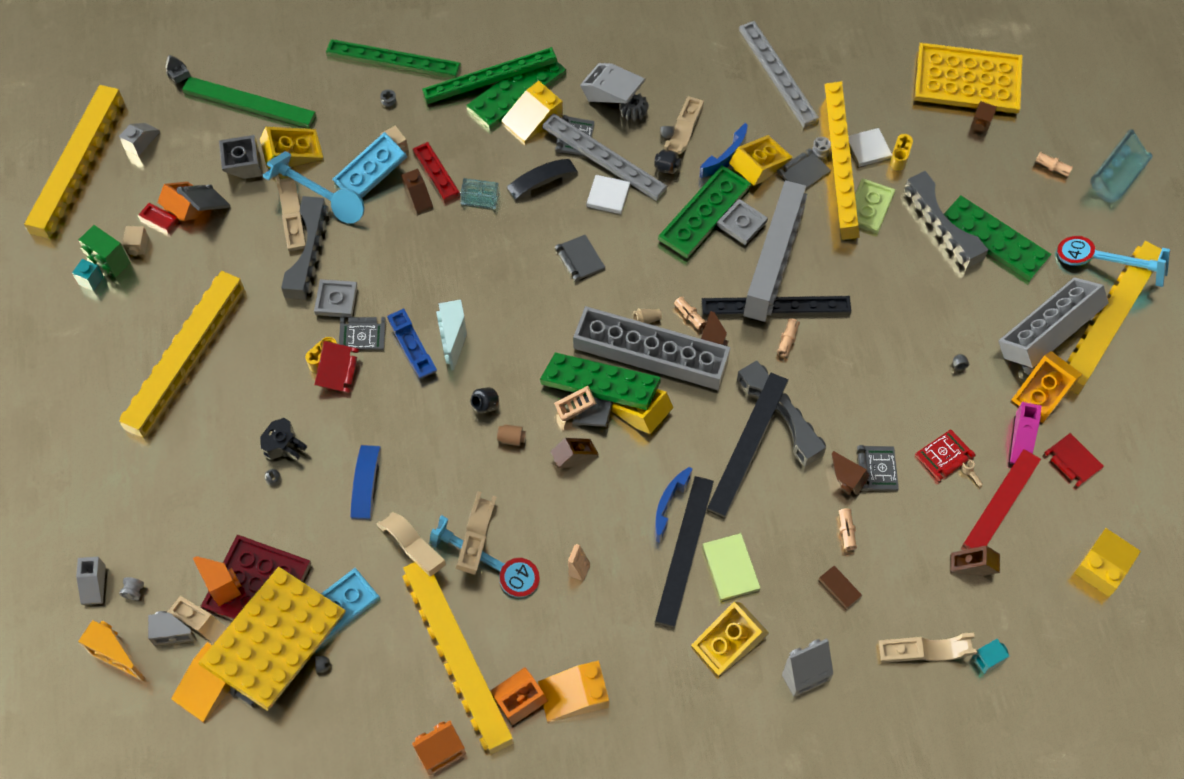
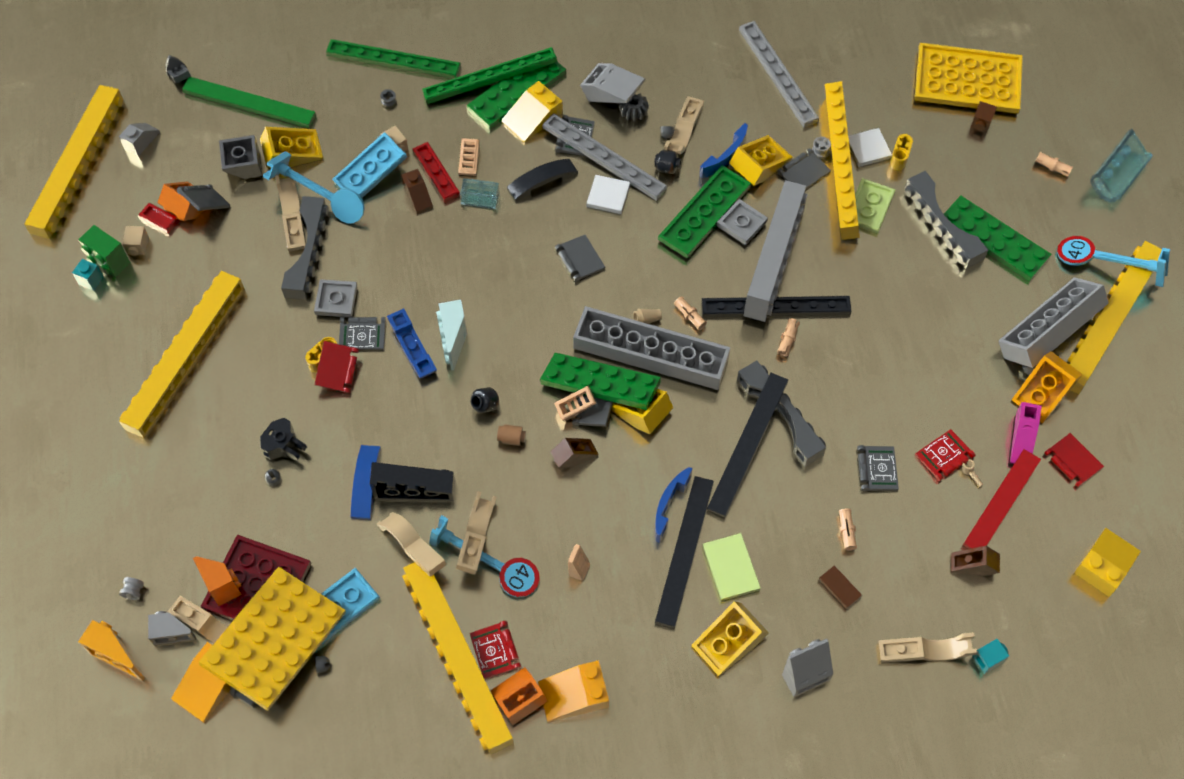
(90, 580): light grey slope -> none
(411, 483): none -> black wedge
(438, 747): orange slope -> none
(469, 146): none -> light nougat slope
(495, 650): none -> red piece
(714, 330): reddish brown slope -> none
(849, 474): reddish brown slope -> none
(960, 362): dark grey hinge -> none

